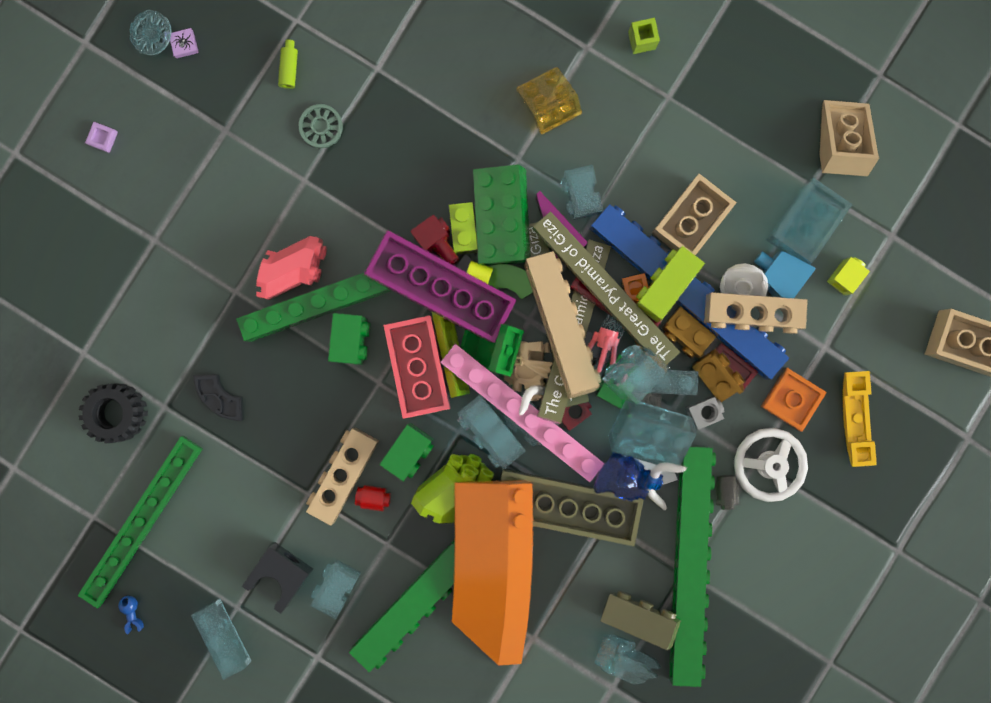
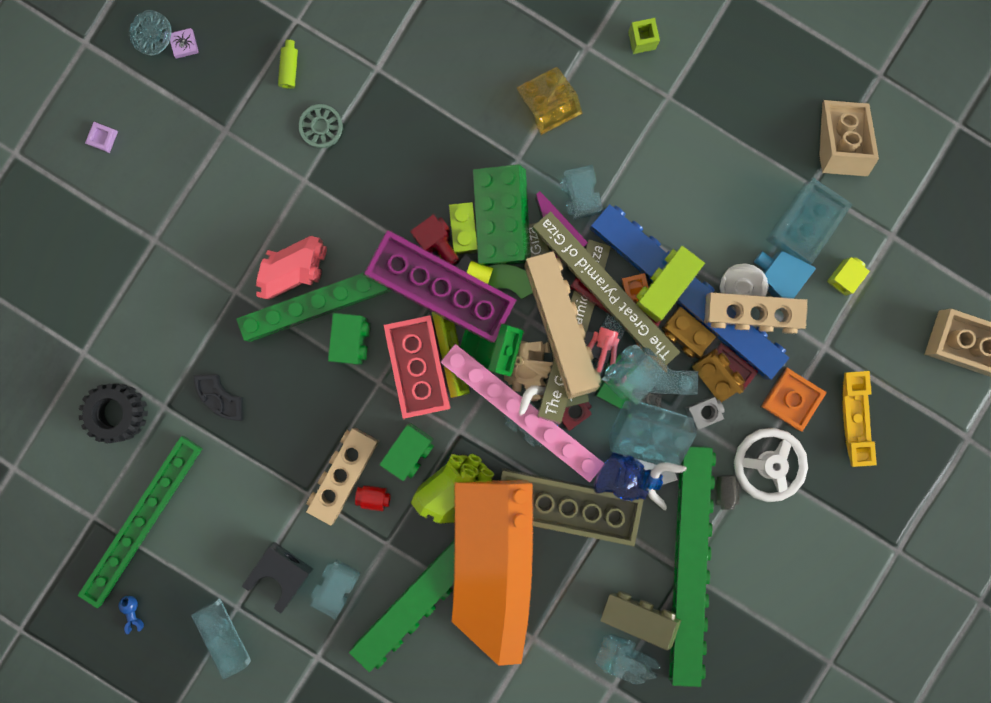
(490, 432): clear light blue brick -> none
(694, 216): tan brick -> none

